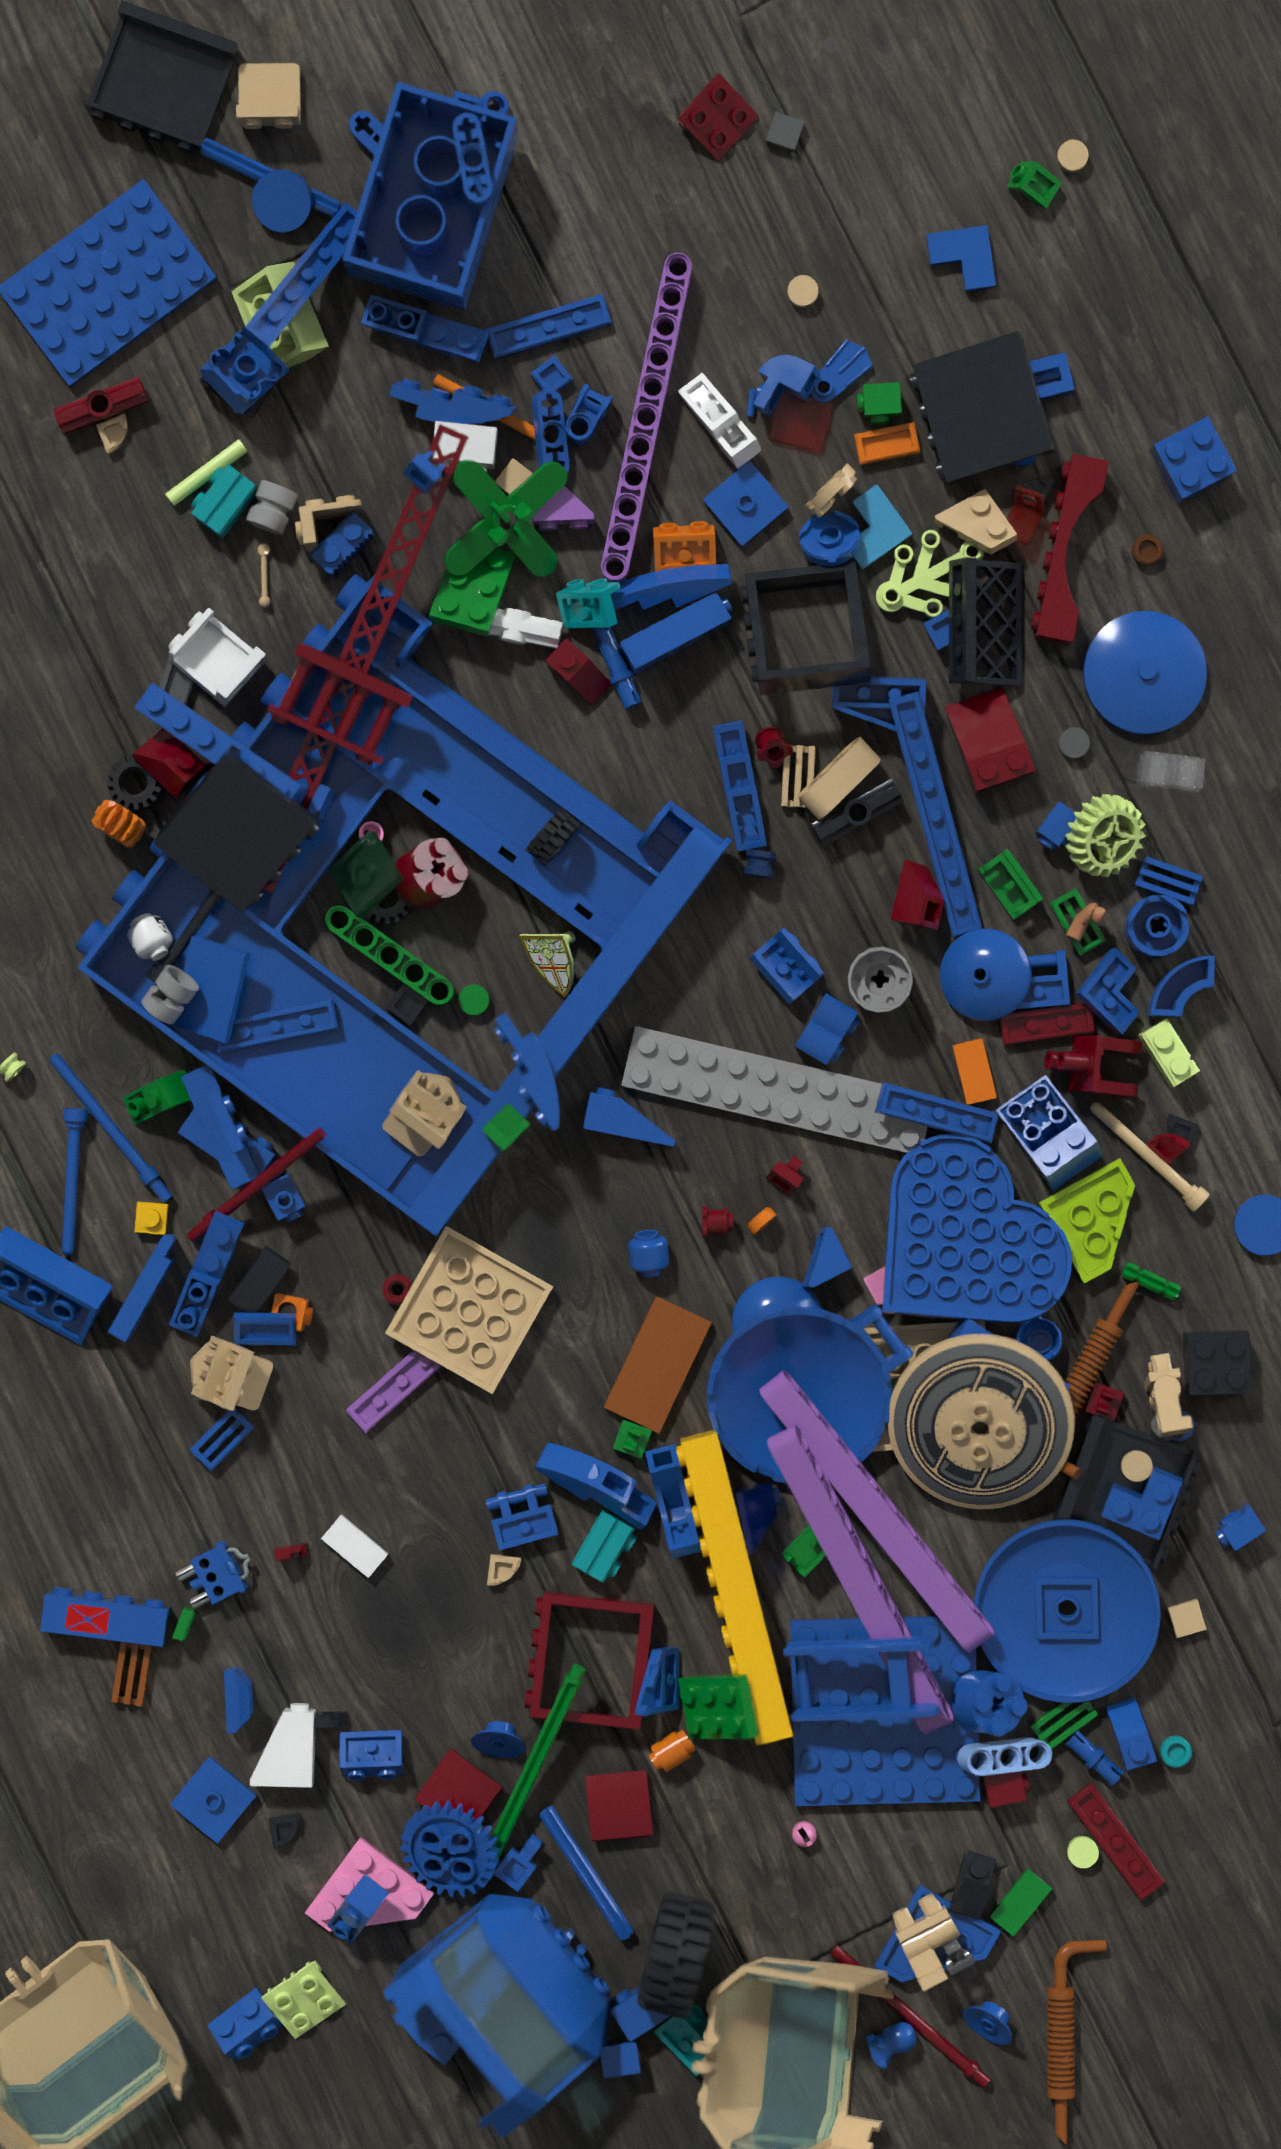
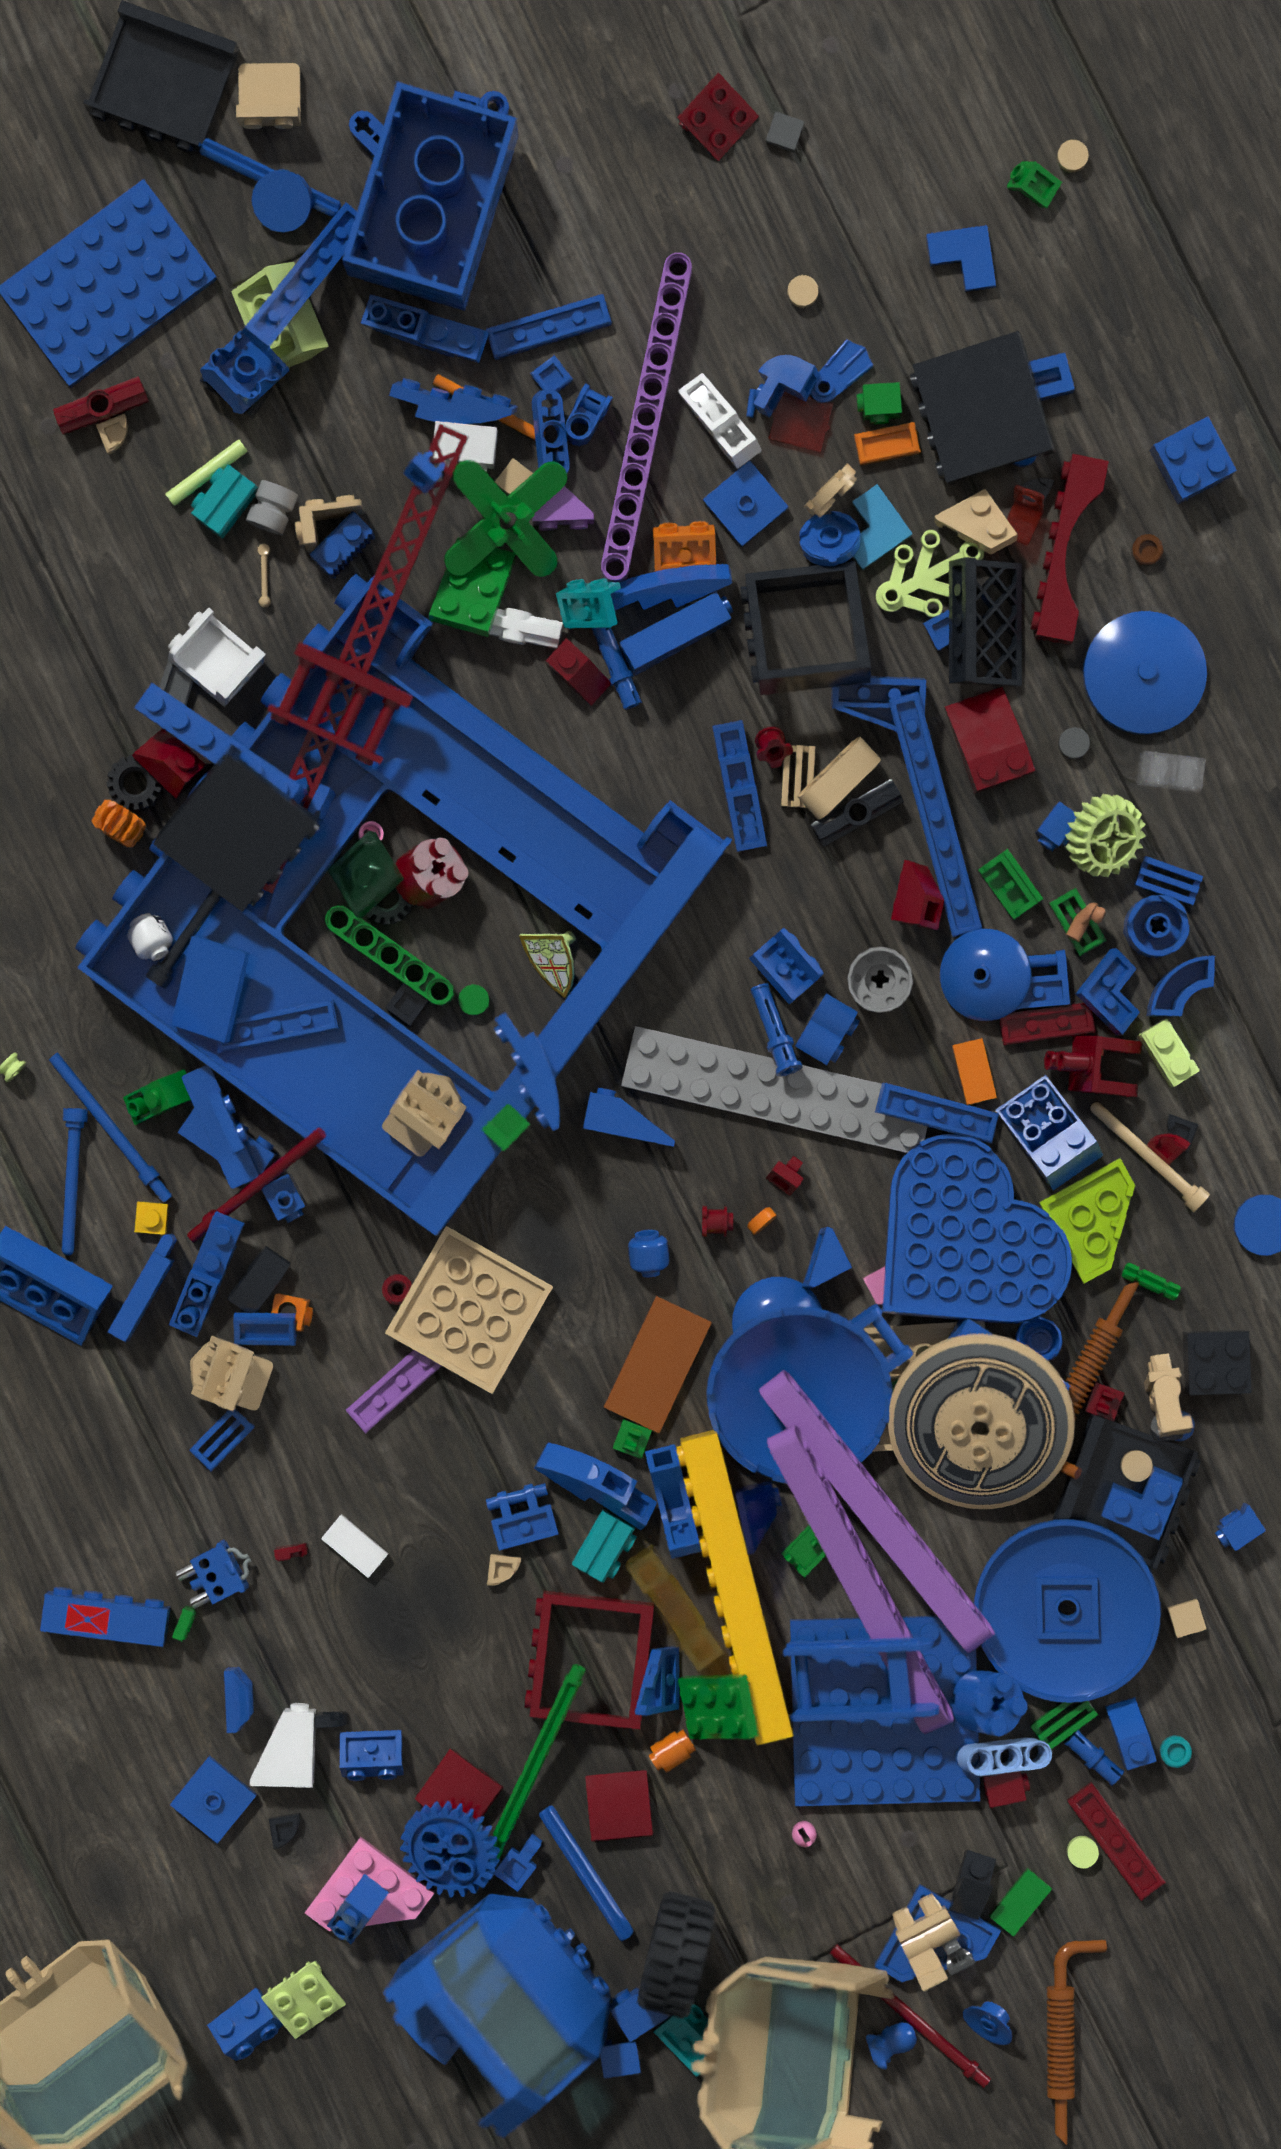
(127, 1699): dark orange tile -> none
(172, 991): light grey wheel -> none
(460, 138): blue beam -> none
(499, 1741): blue piece -> none
(552, 837): black tyre -> none
(665, 1590): none -> clear yellow arch
(759, 863): dark blue wheel -> none
(779, 1043): none -> blue pin

